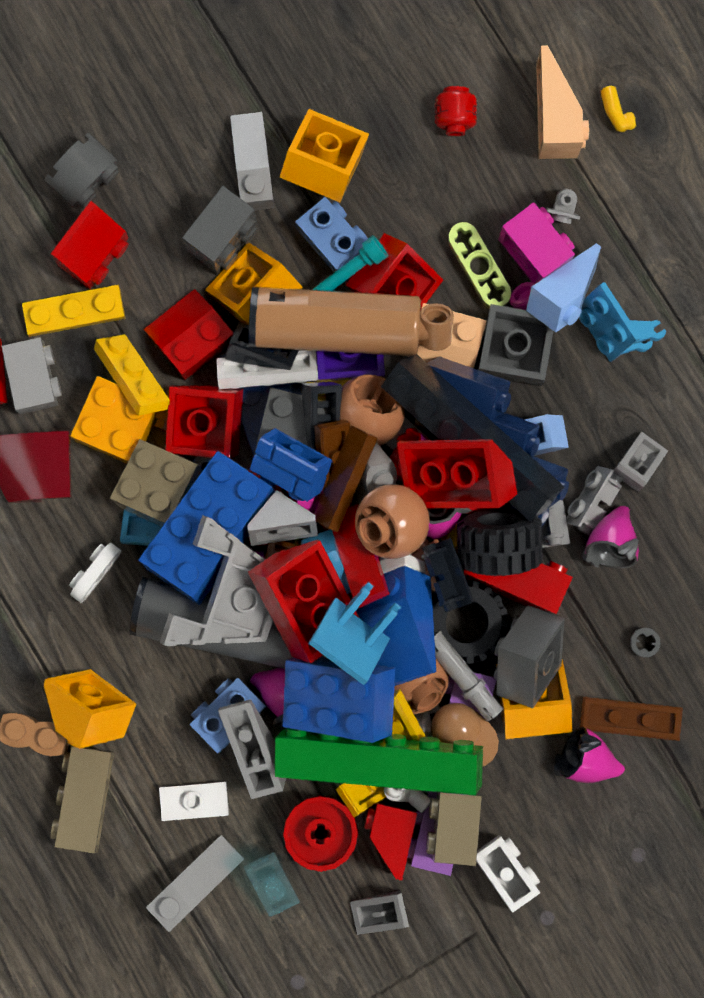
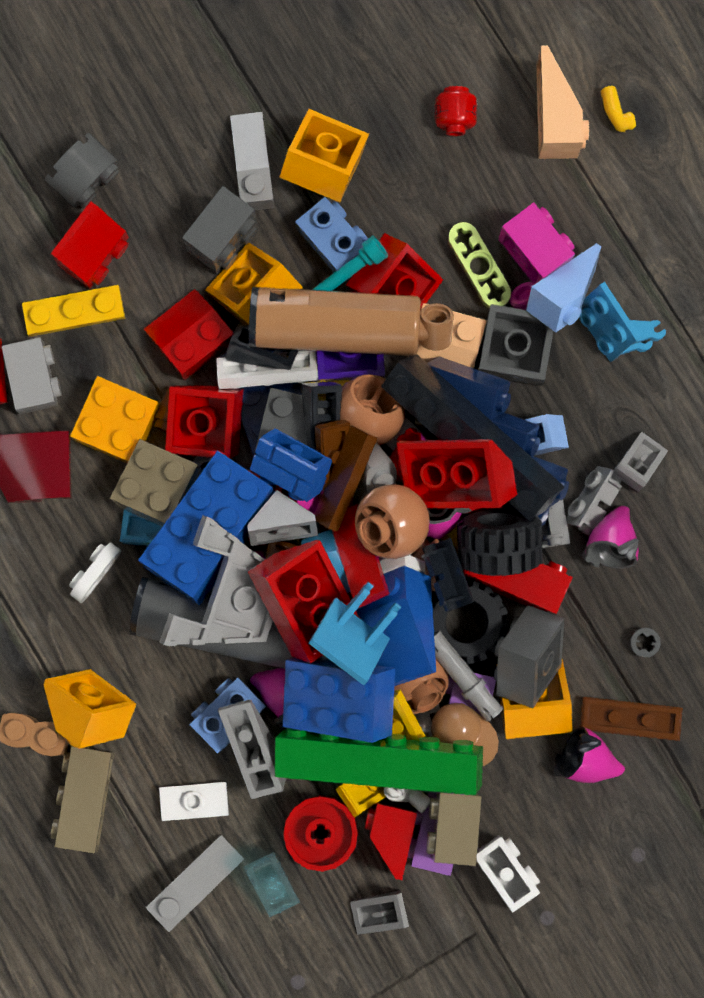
(131, 374): yellow plate -> none
(564, 206): light grey hinge -> none

